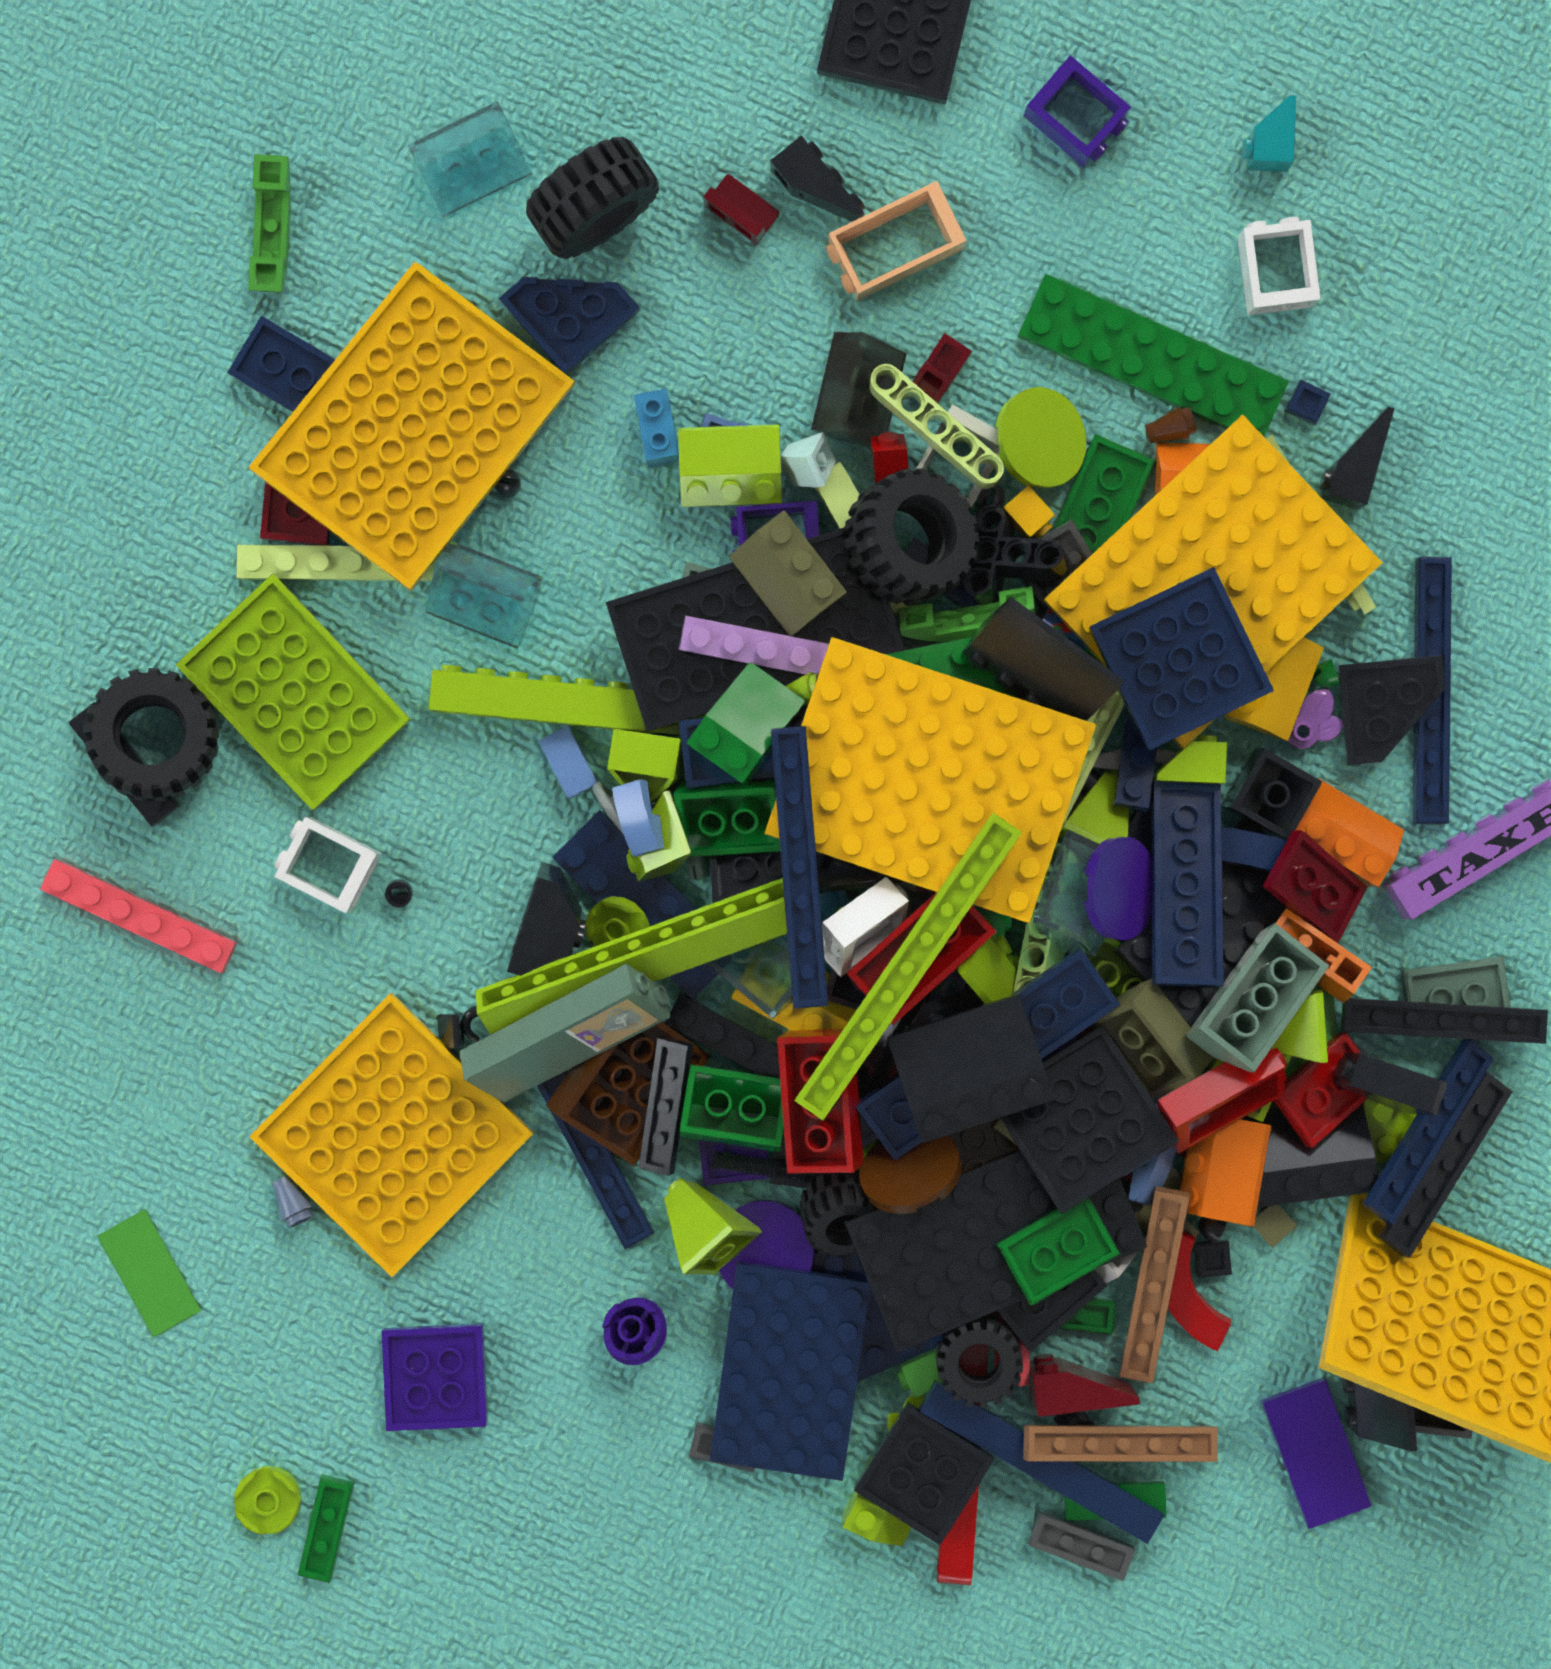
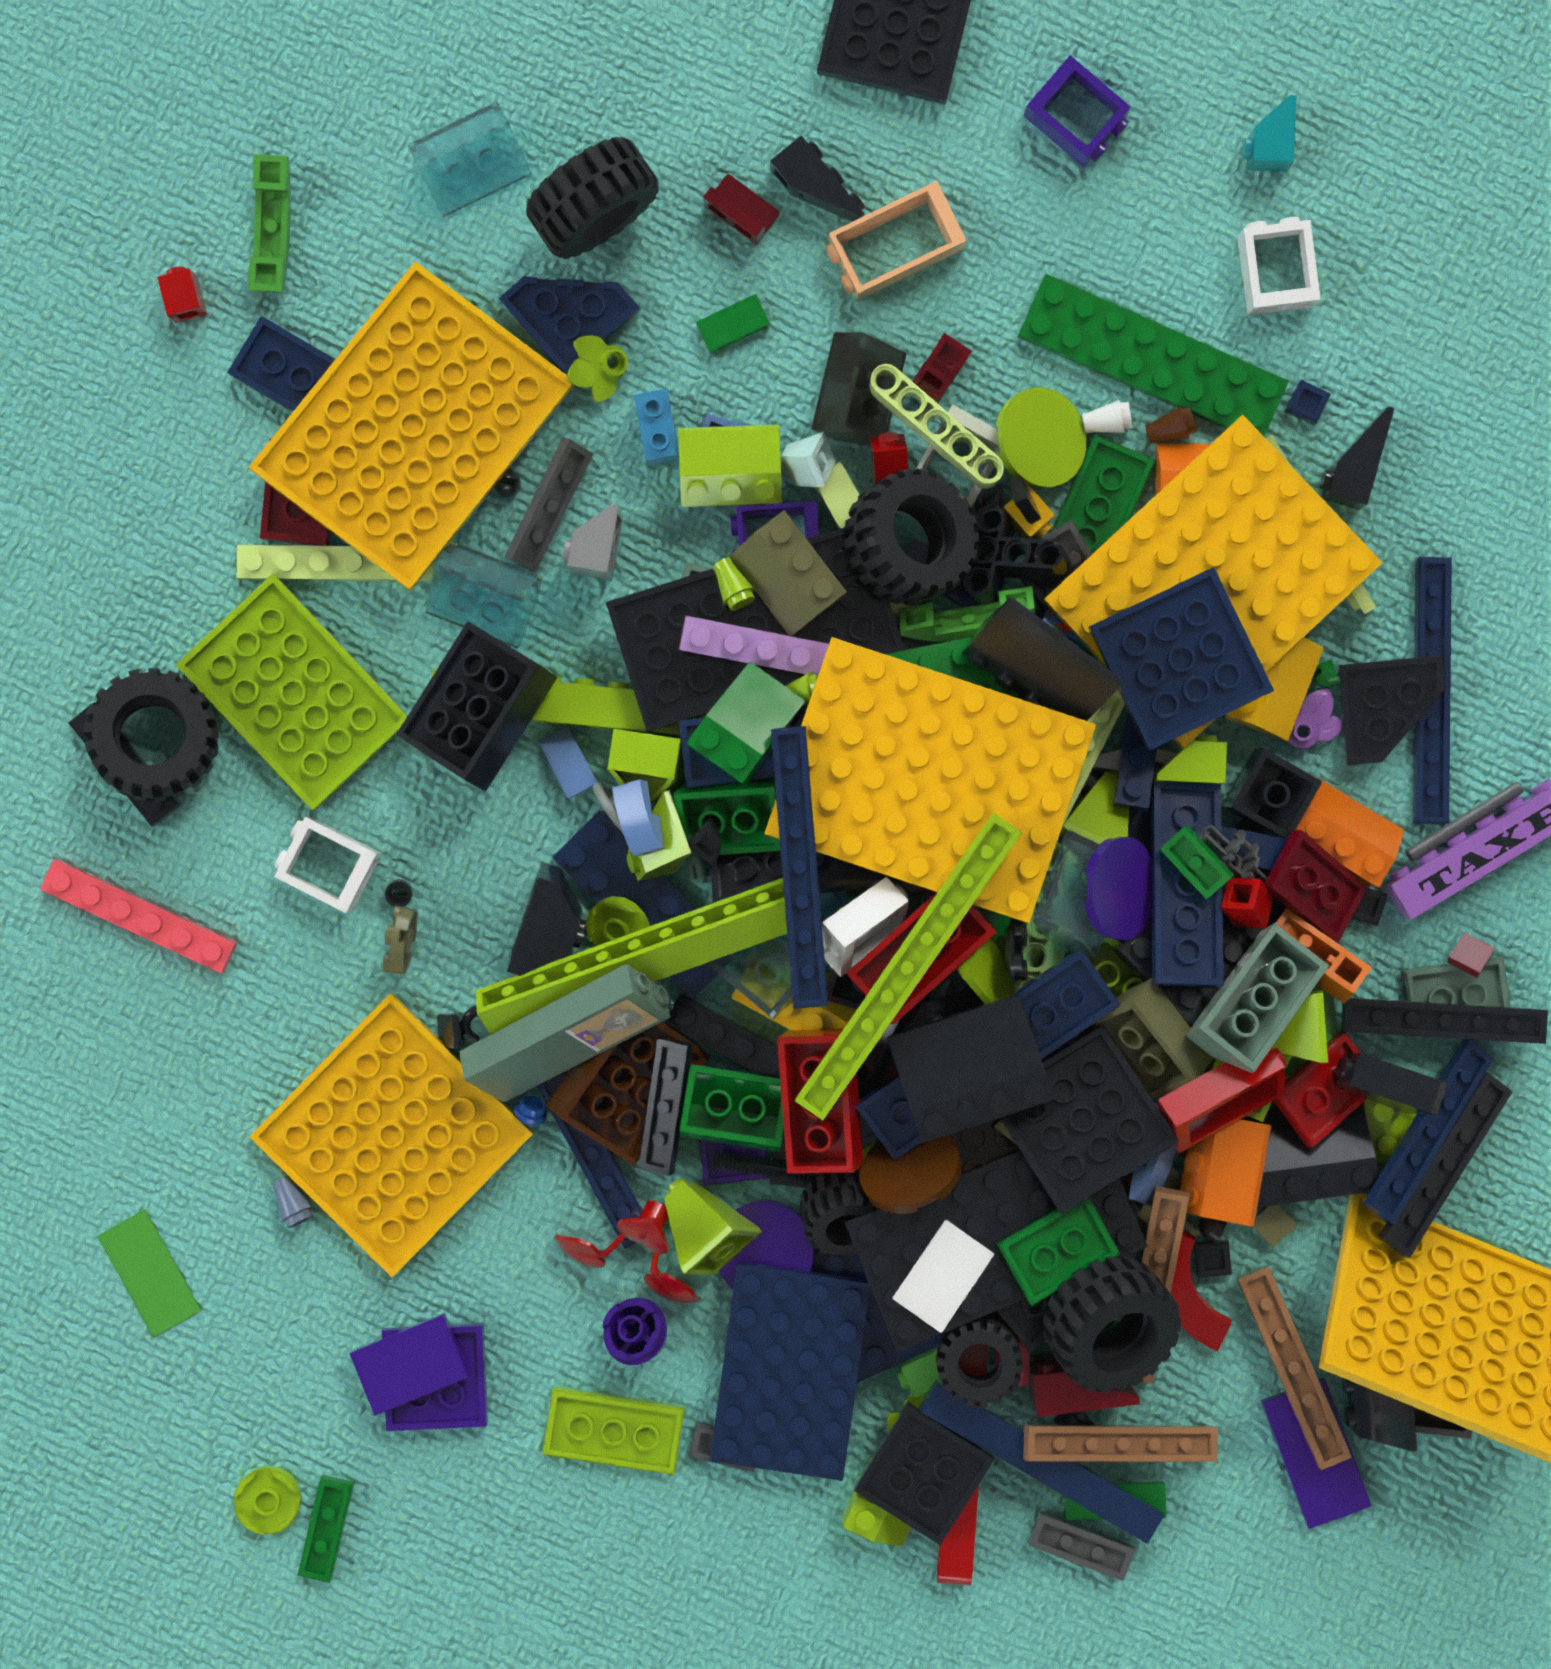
(181, 294): none -> red brick
(400, 939): none -> olive plate
(409, 1364): none -> dark purple tile
(476, 706): none -> black slope
(530, 1111): none -> blue plate
(548, 504): none -> dark grey plate
(592, 366): none -> lime plate
(595, 545): none -> light grey slope
(613, 1430): none -> lime tile
(647, 1232): none -> red plant
(707, 842): none -> black tile
(732, 323): none -> green tile
(734, 587): none -> lime cone
(943, 1276): none -> white sticker
(1014, 939): none -> black dish
(1024, 500): none -> black tile
(1109, 418): none -> white cone
(1130, 1347): none -> black tyre
(1196, 861): none -> green plate
(1227, 852): none -> dark grey piece
(1247, 903): none -> red brick
(1294, 1368): none -> medium nougat plate
(1370, 907): none -> black tile
(1464, 821): none -> dark grey bar
(1471, 955): none -> tile

